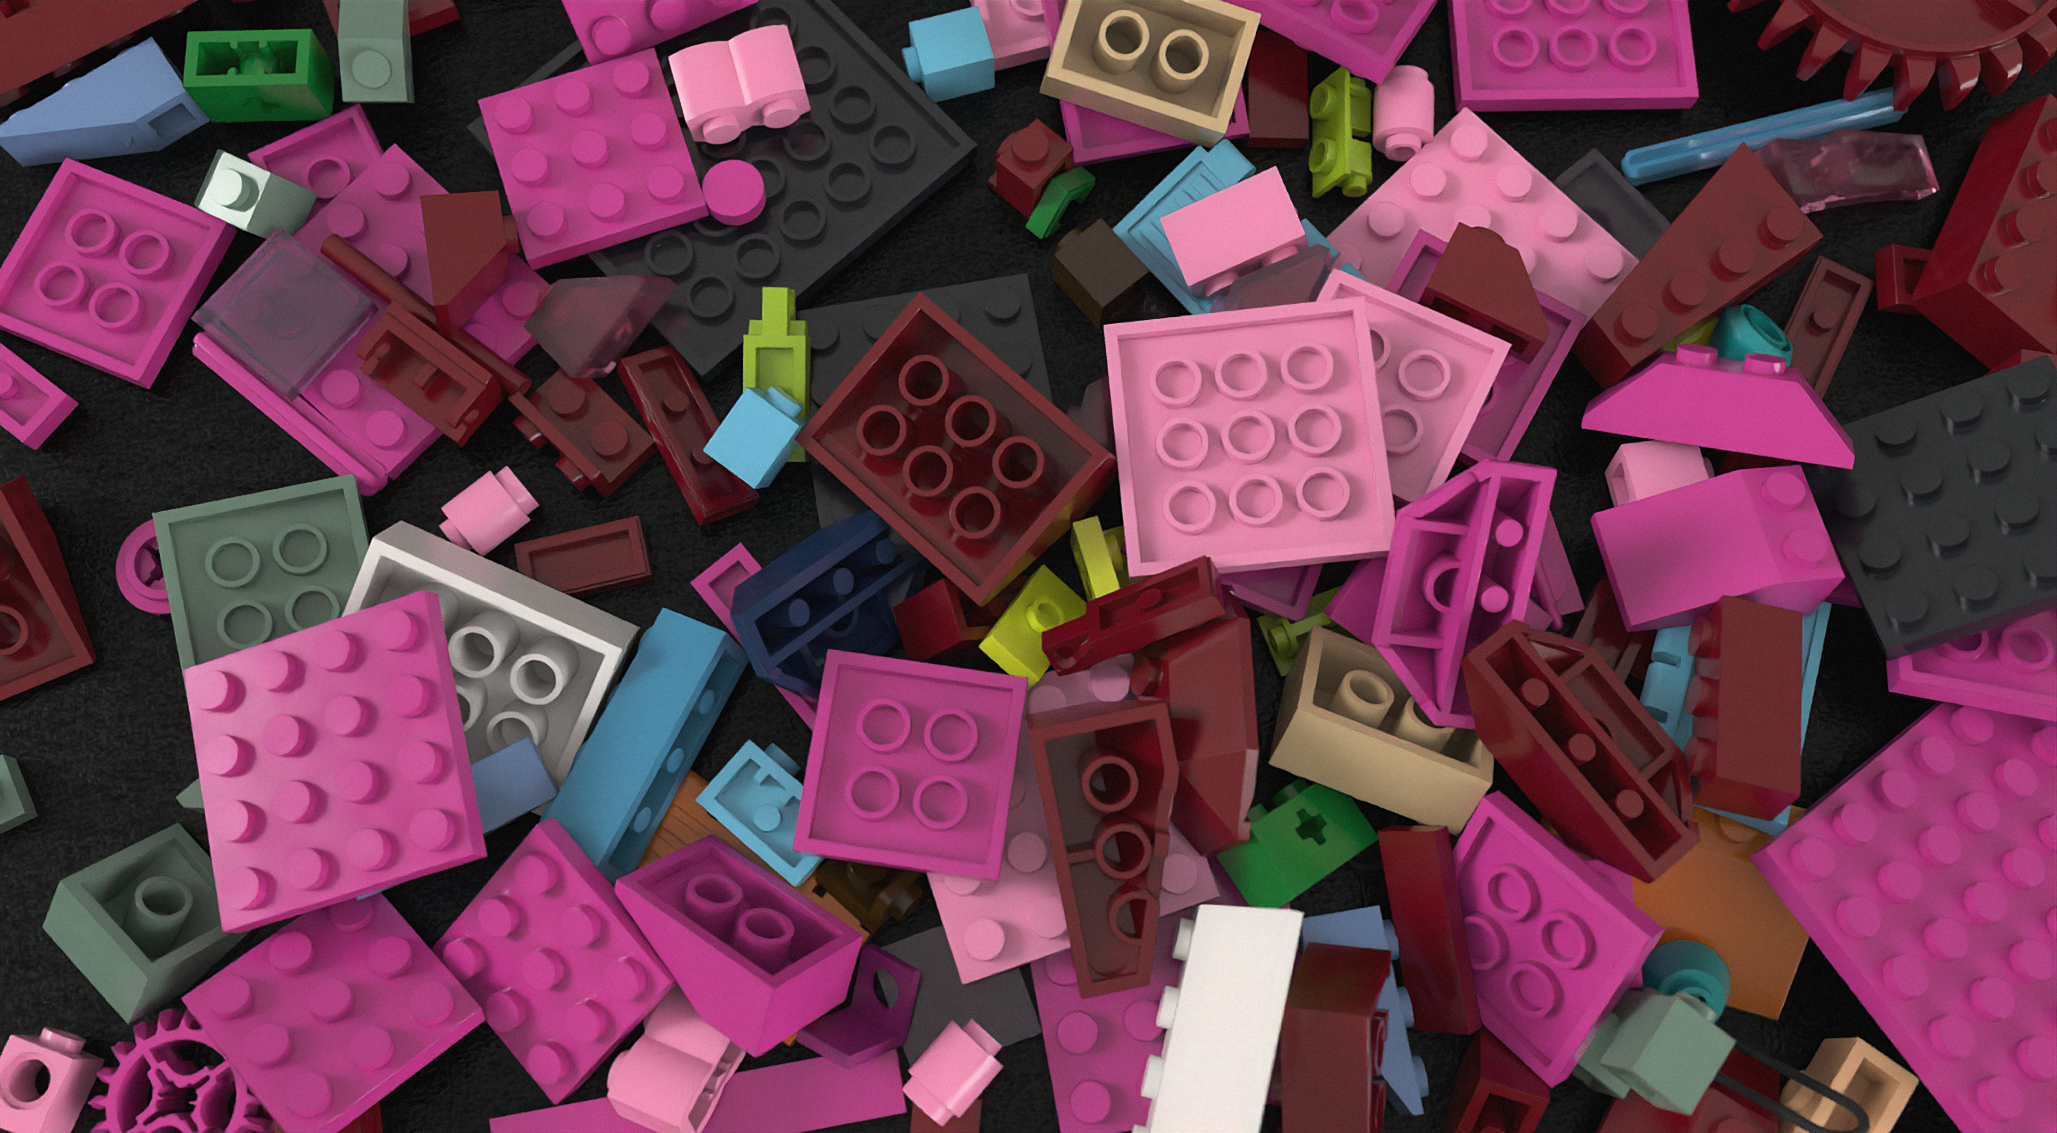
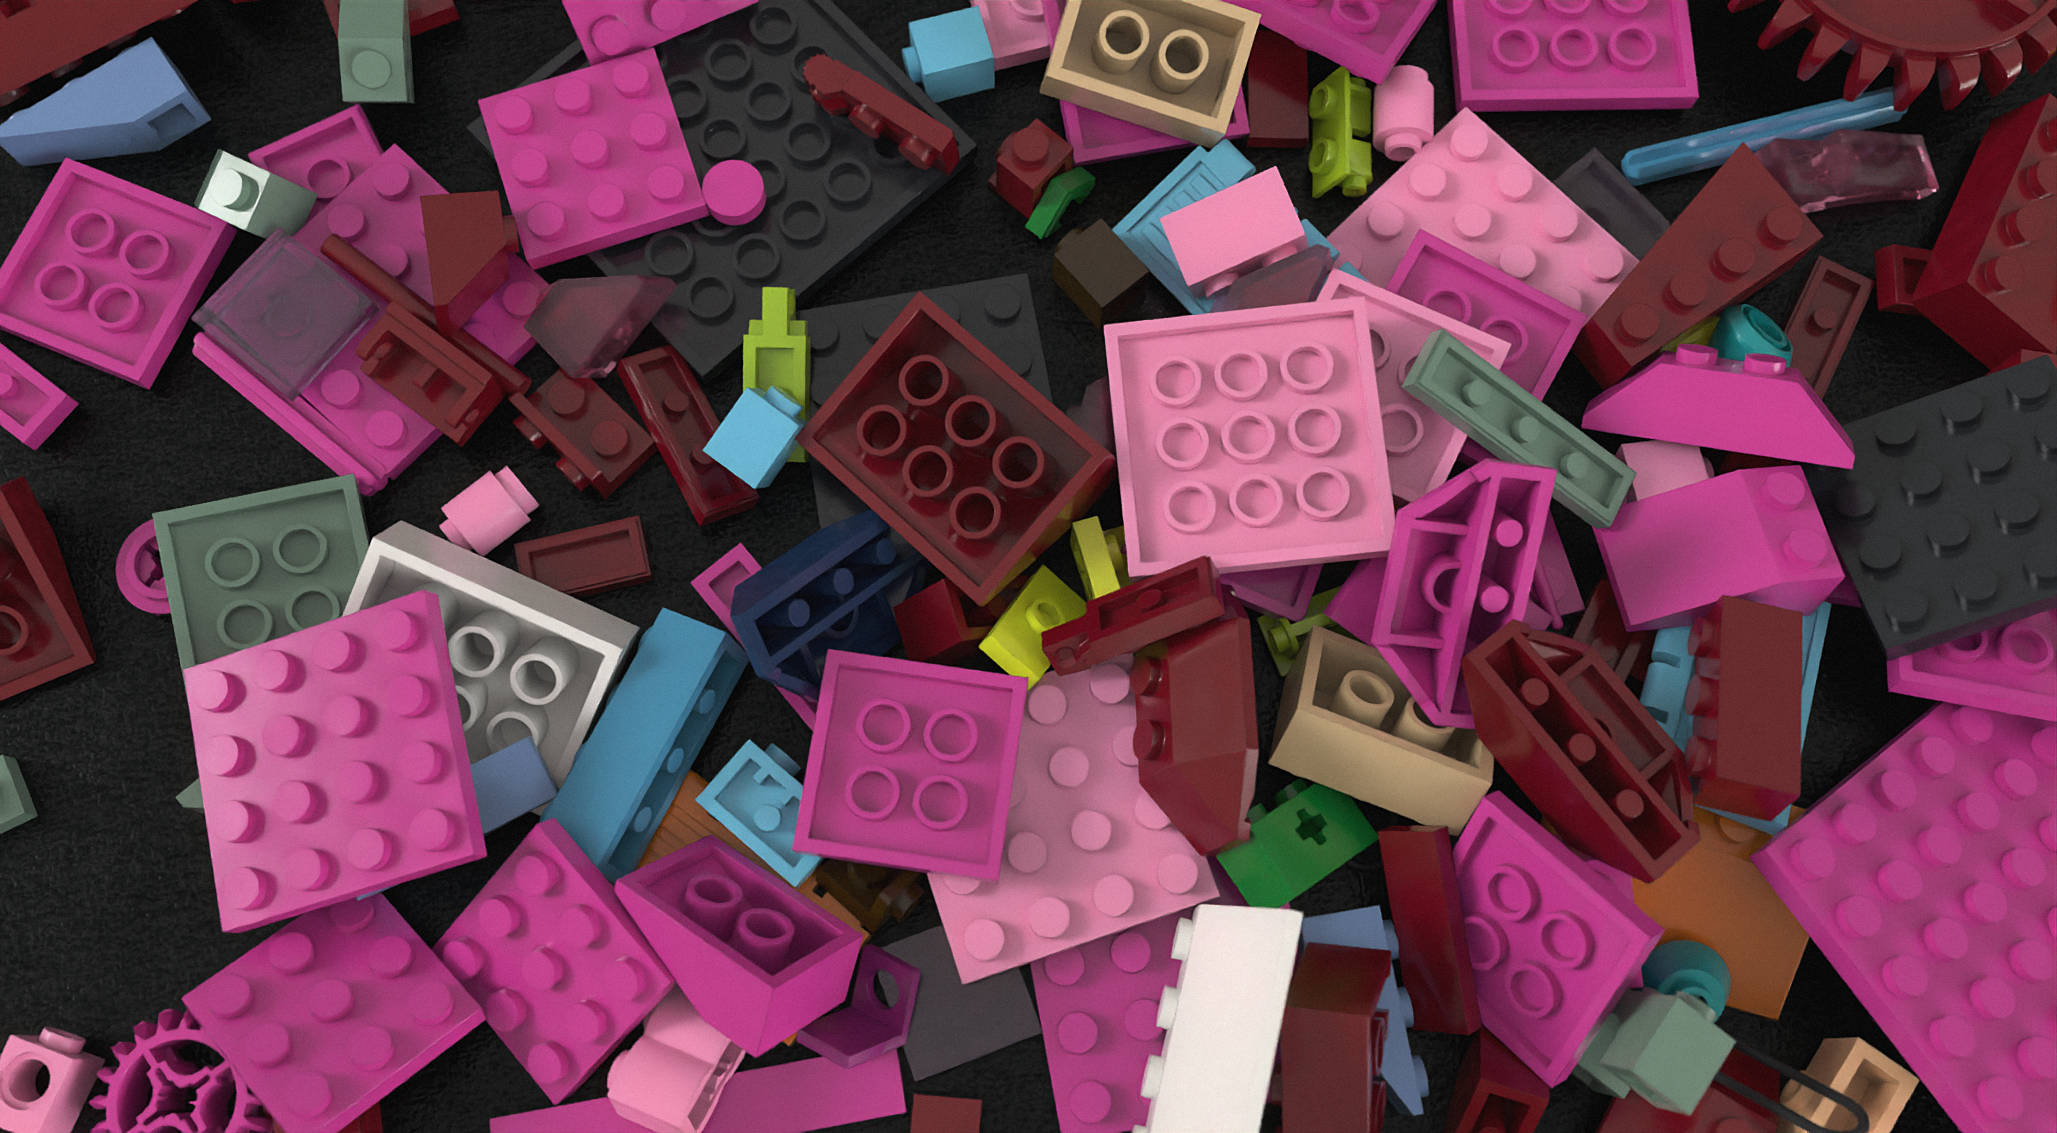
(142, 922): sand green slope -> none
(259, 75): green brick -> none
(739, 84): bright pink brick -> none
(880, 112): none -> dark red hinge
(953, 1071): bright pink brick -> none
(1107, 809): dark red wedge -> none
(1489, 289): dark red slope -> none
(1518, 427): none -> sand green tile

